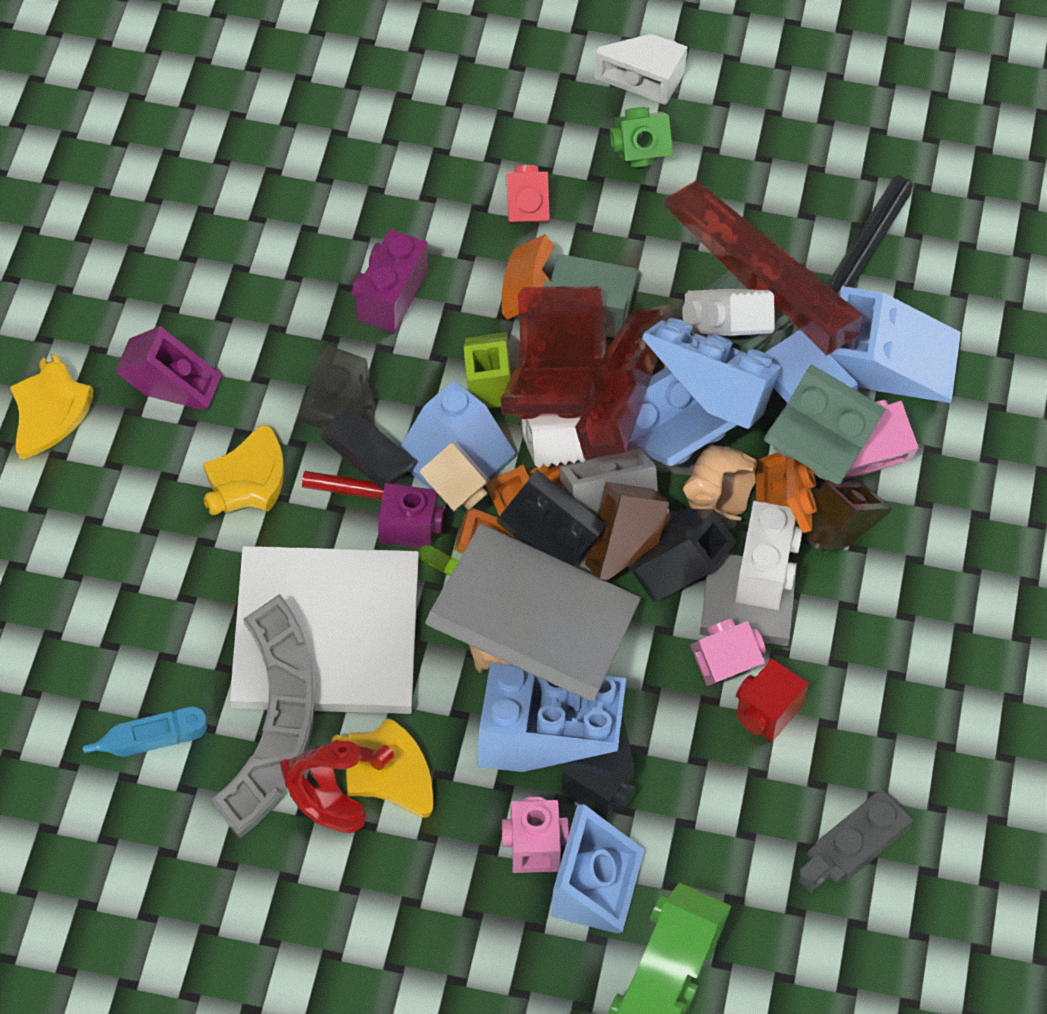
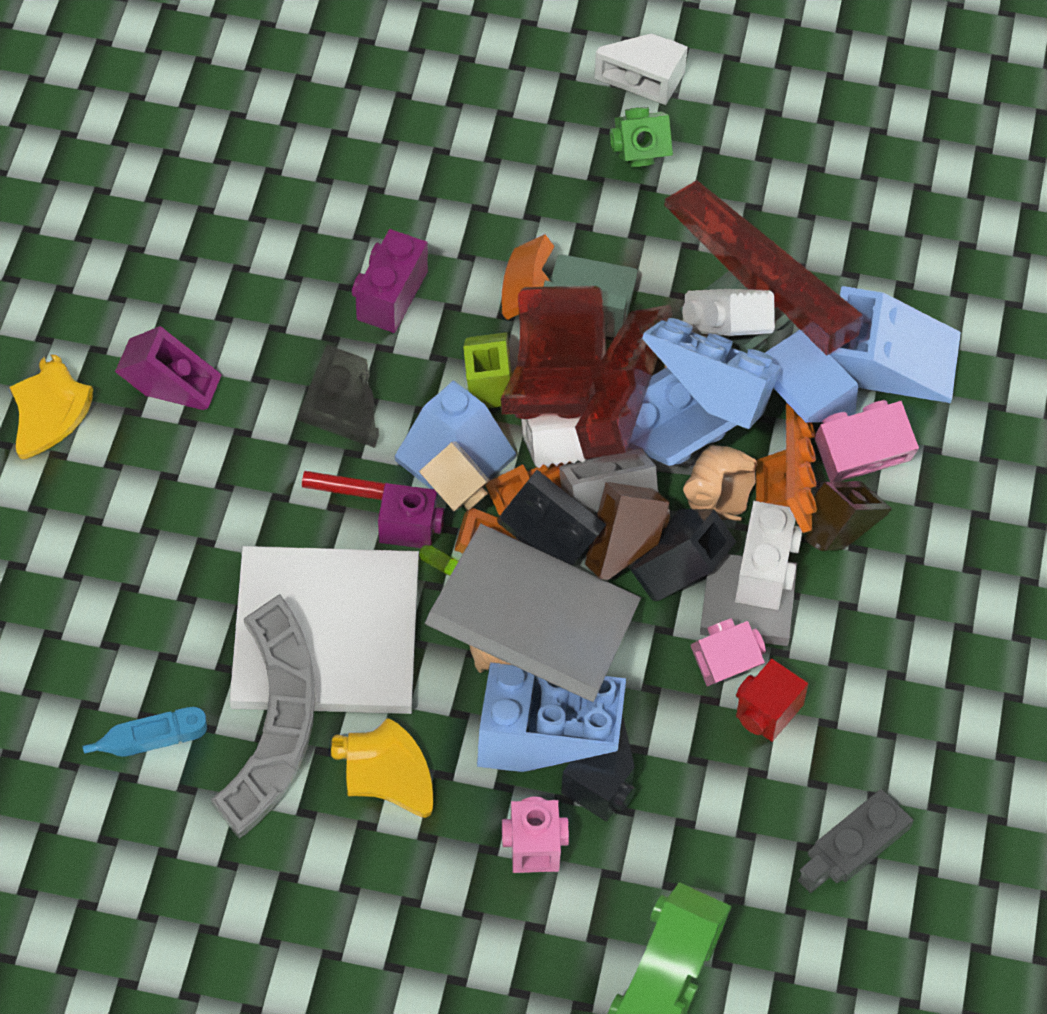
(247, 475): yellow arm -> none
(326, 802): red helmet -> none
(367, 448): black tile -> none
(527, 195): coral bracket -> none
(596, 874): light blue slope -> none
(824, 425): sand green bracket -> none
(871, 234): black axle -> none

